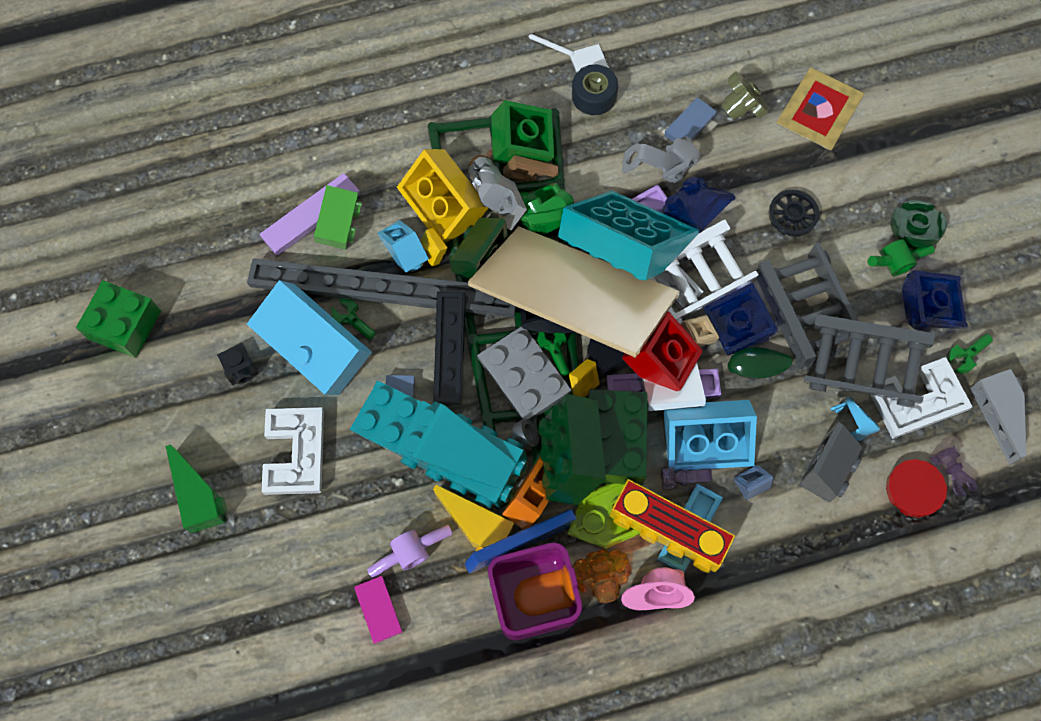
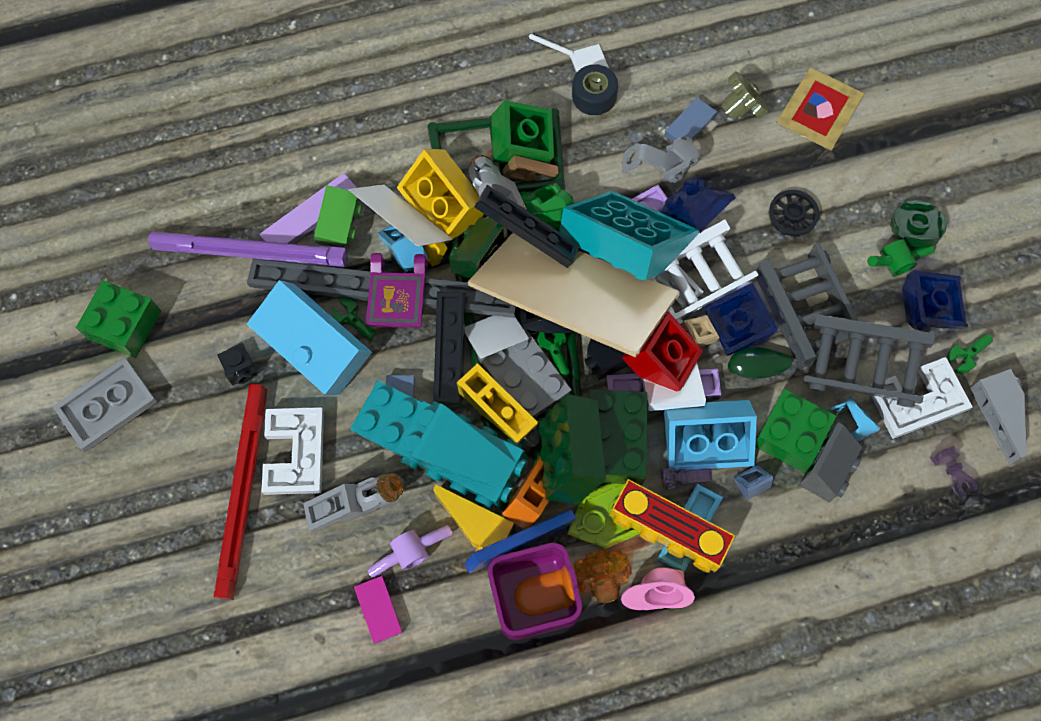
(104, 404): none -> light grey plate
(197, 501): green slope -> none
(240, 493): none -> red piece
(248, 248): none -> medium lavender piece
(352, 501): none -> light grey plate
(396, 297): none -> magenta flag
(400, 215): none -> white sticker
(494, 334): none -> white sticker
(495, 404): none -> yellow slope
(527, 226): none -> black tile
(584, 378): yellow plate -> none
(794, 430): none -> green brick
(916, 488): red tile -> none

